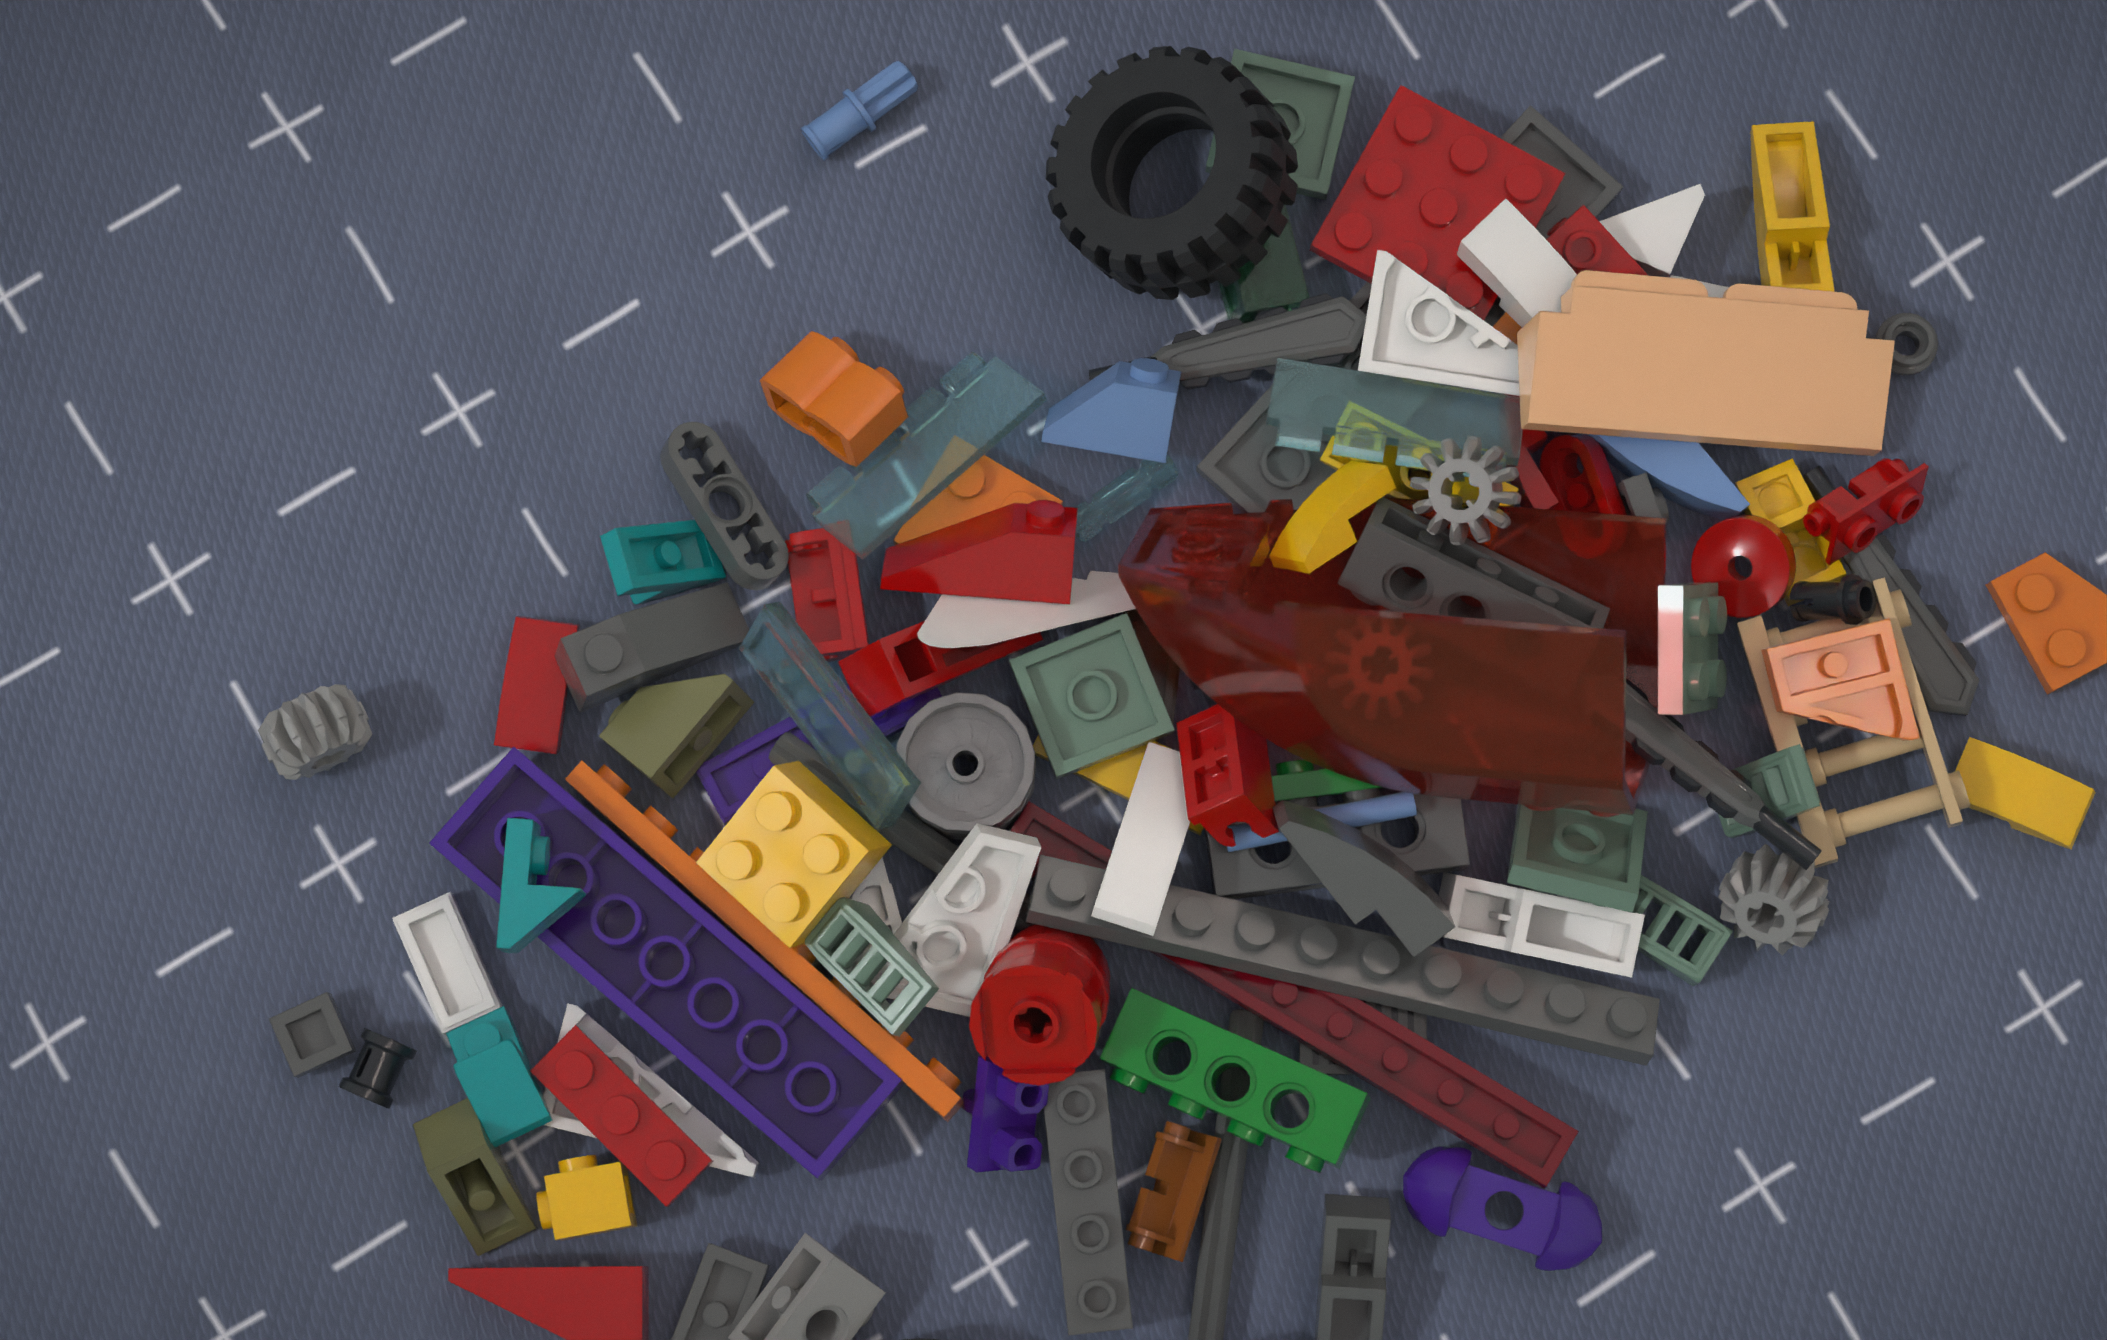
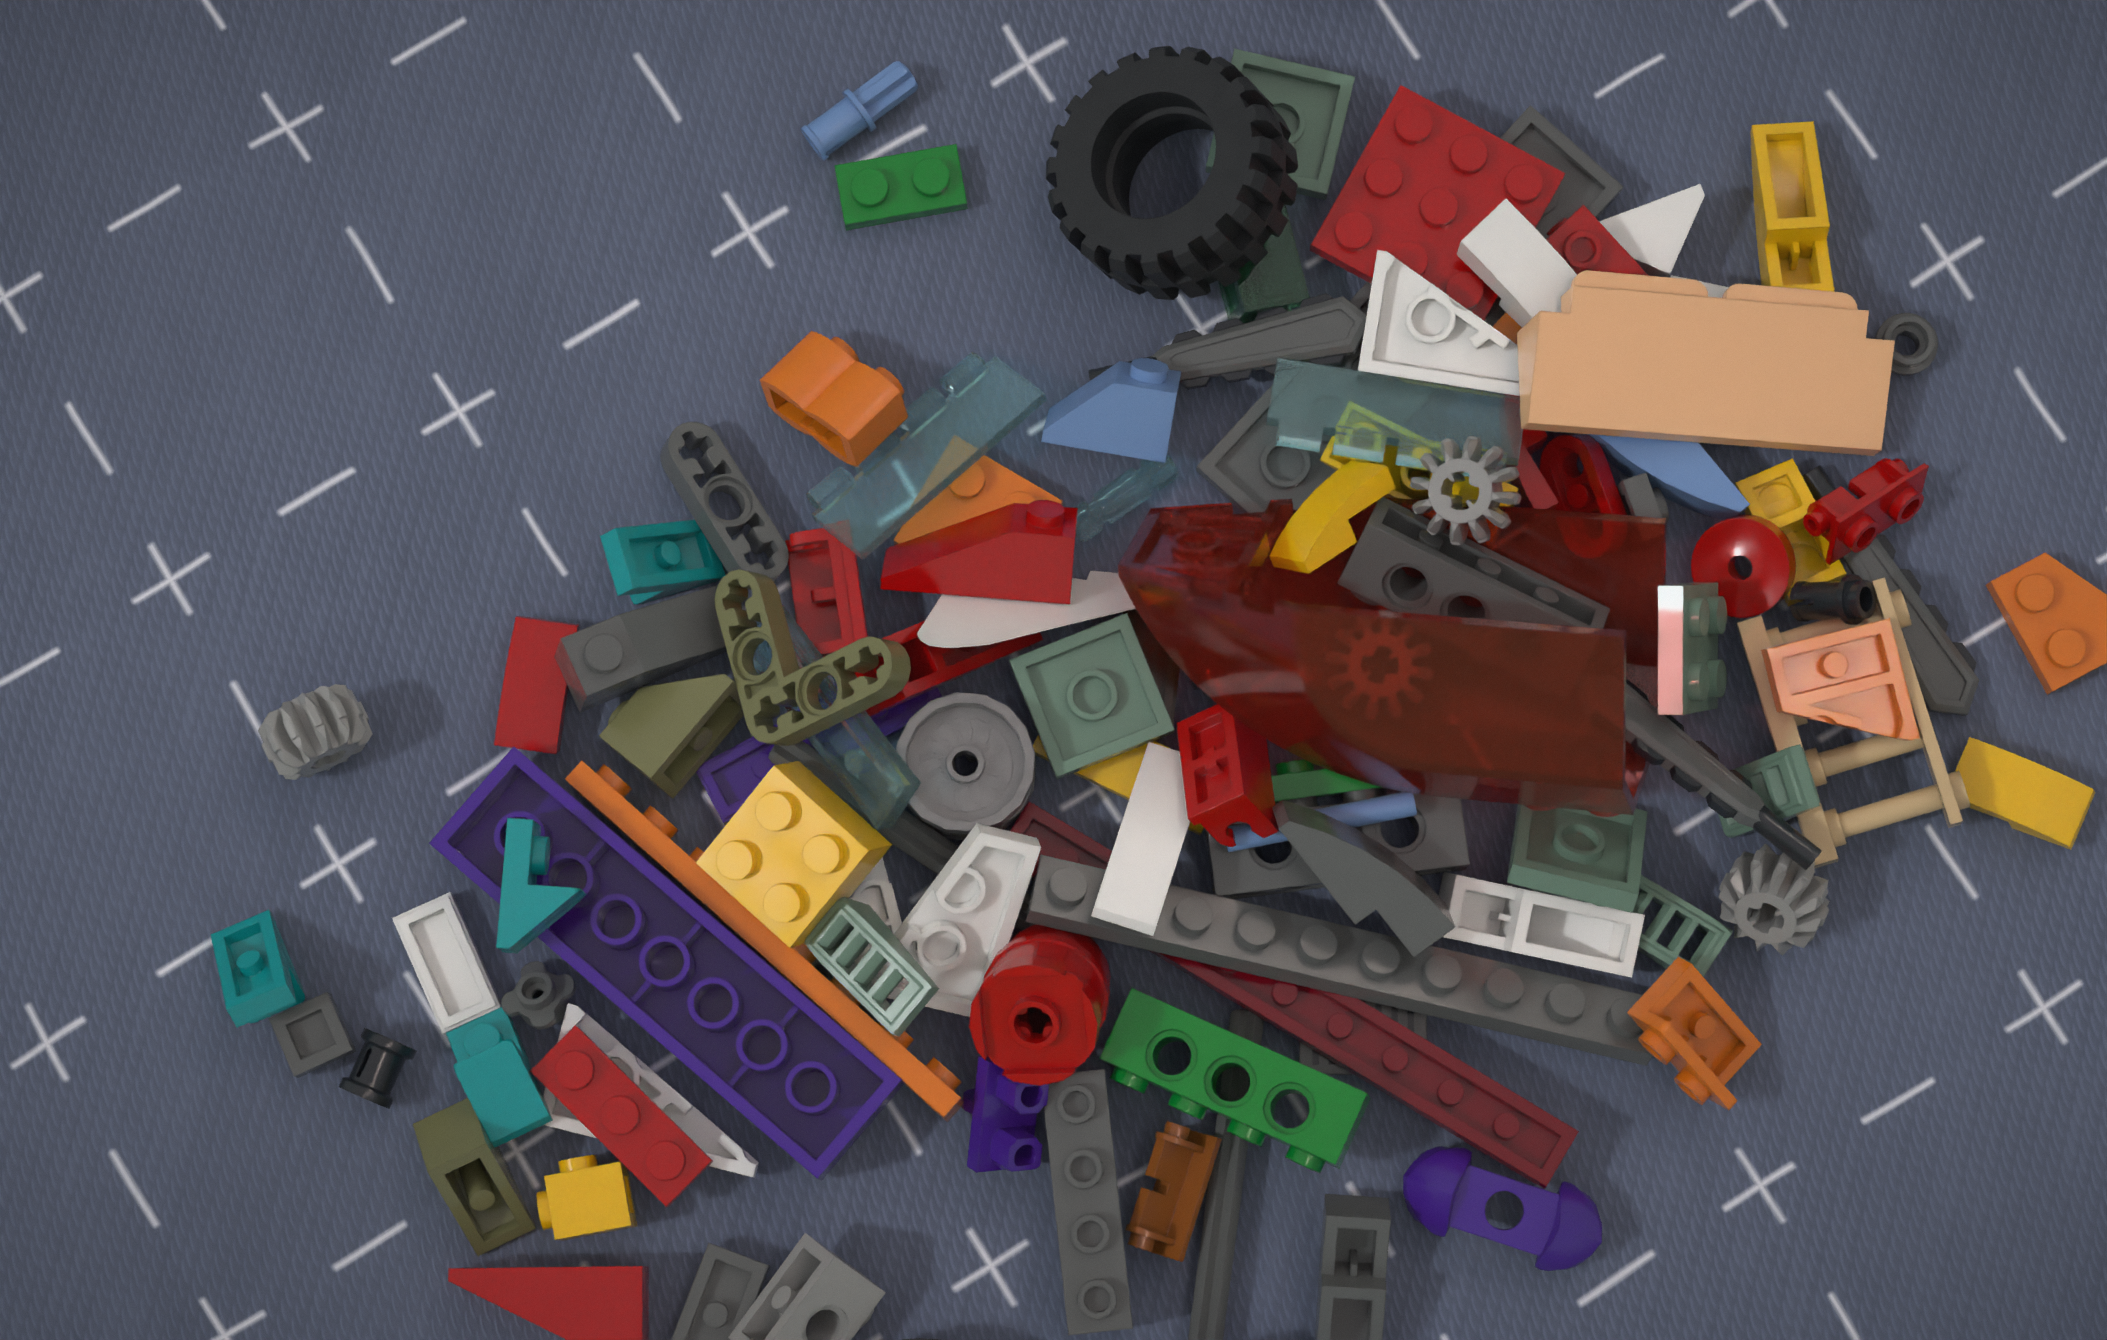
(255, 970): none -> teal slope
(547, 1008): none -> dark grey plate
(783, 680): none -> olive beam
(901, 187): none -> green plate
(1694, 1031): none -> orange bracket

